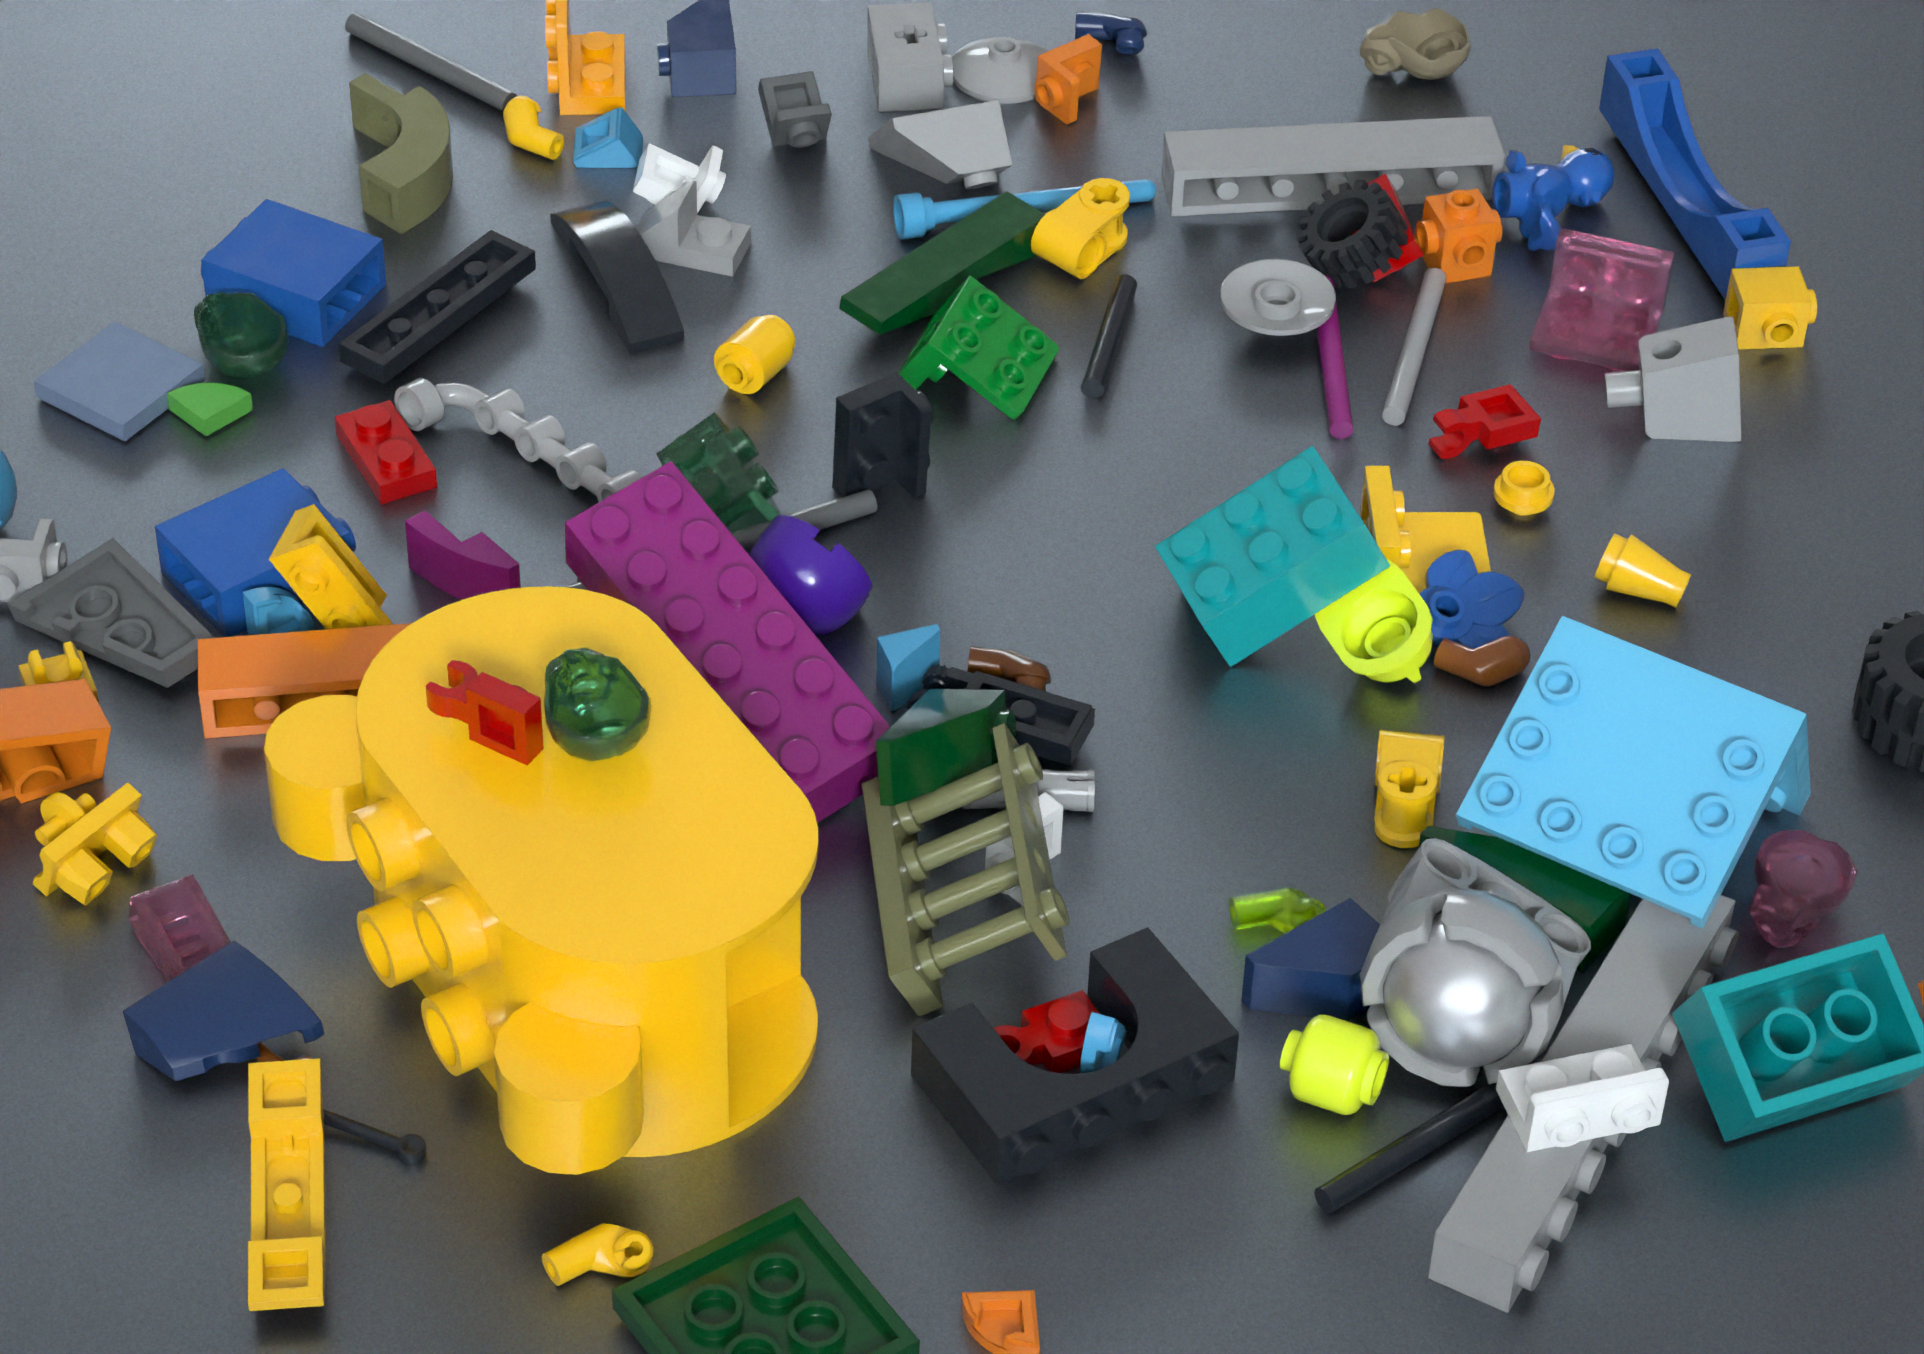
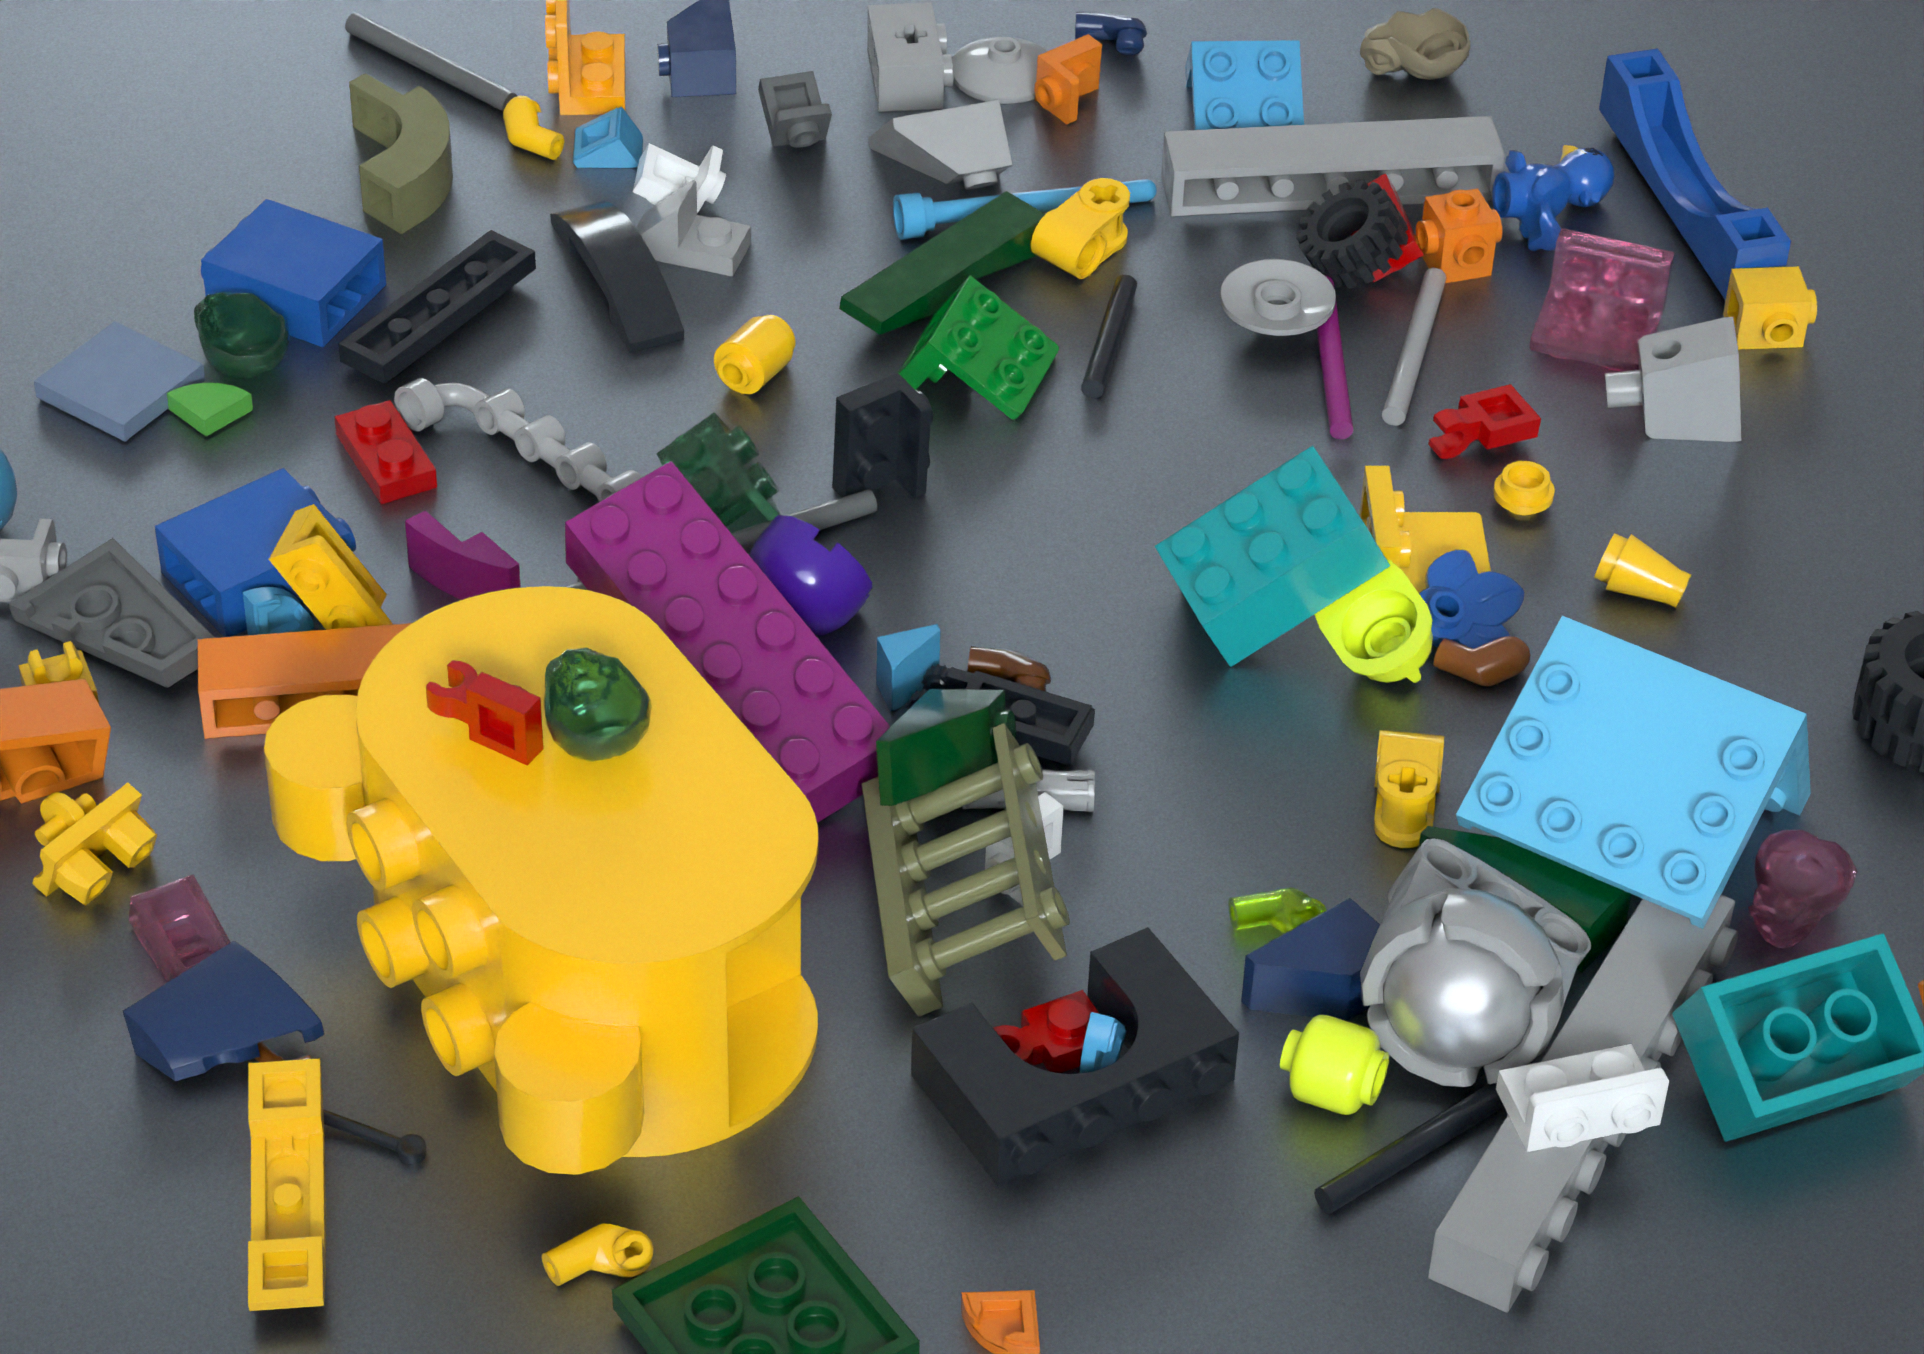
(1245, 83): none -> dark azure bracket

